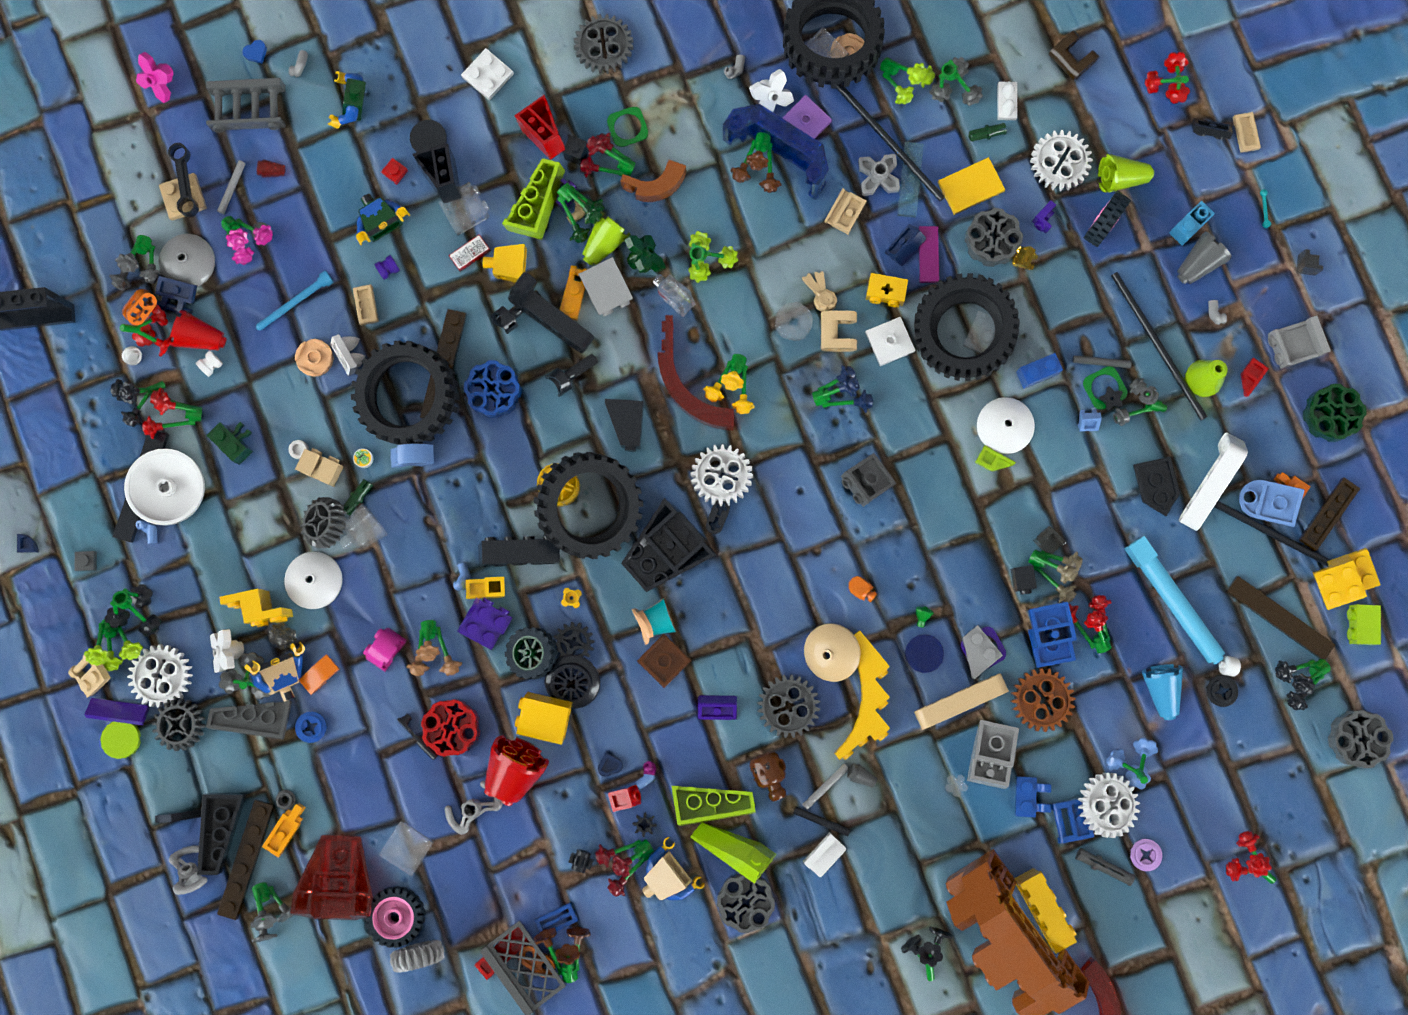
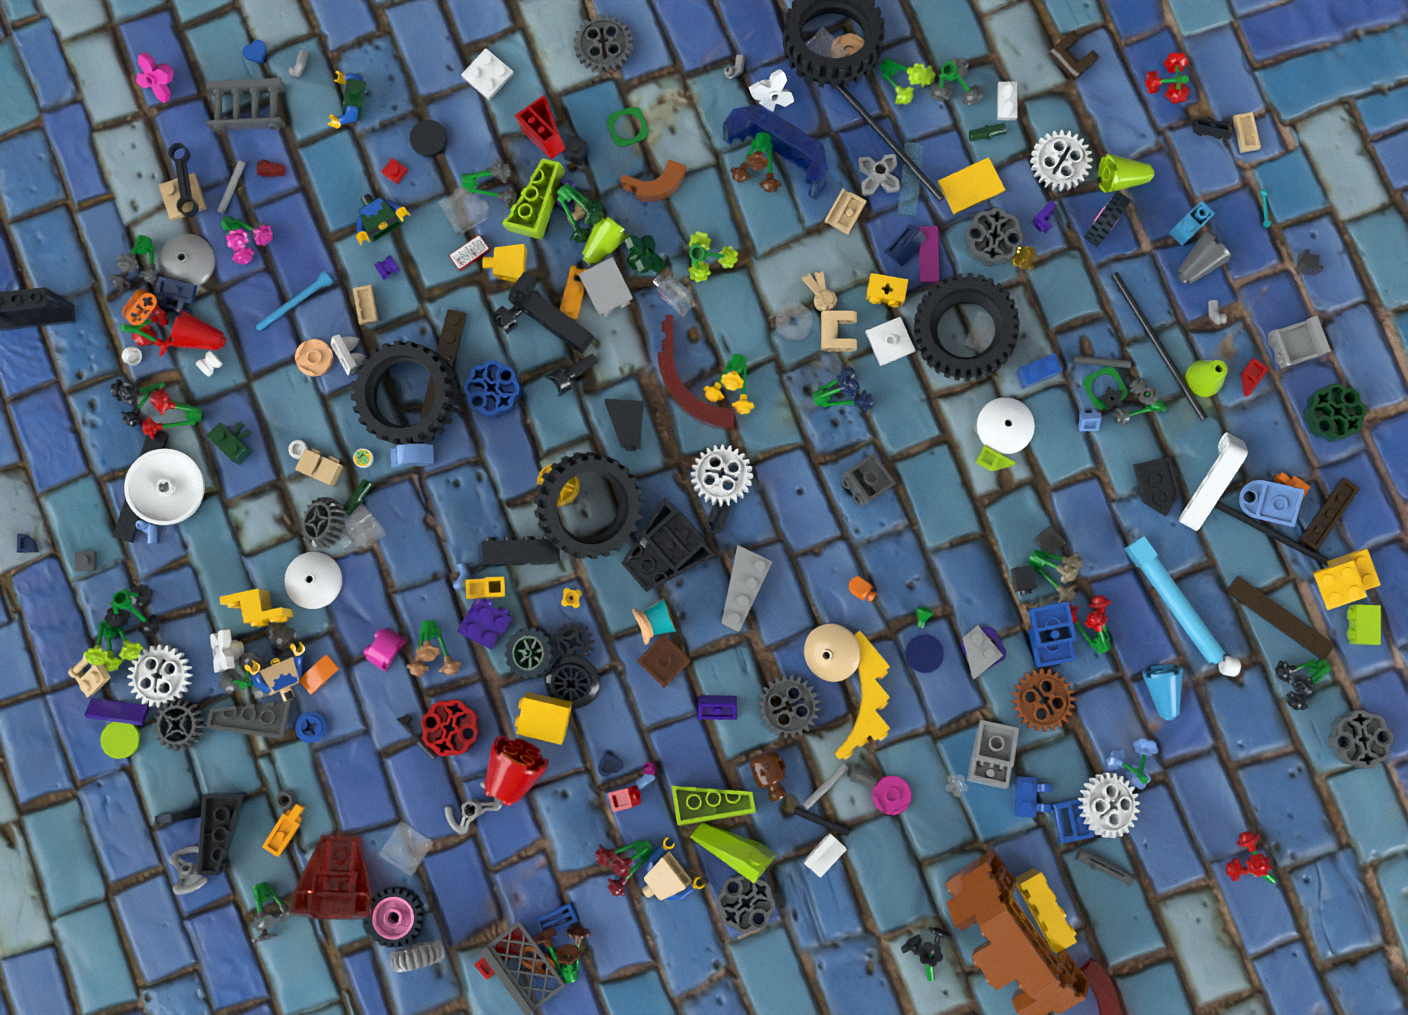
(245, 859): dark brown plate -> none
(441, 171): black wedge -> none
(499, 170): none -> plant
(580, 861): black gear -> none
(602, 144): plant -> none
(640, 827): black gear -> none
(746, 579): none -> light grey wedge
(808, 117): medium lavender plate -> none
(891, 795): none -> dark pink tile
(961, 701): tan beam -> none
(1155, 855): lavender gear -> none
(1229, 696): black gear -> none

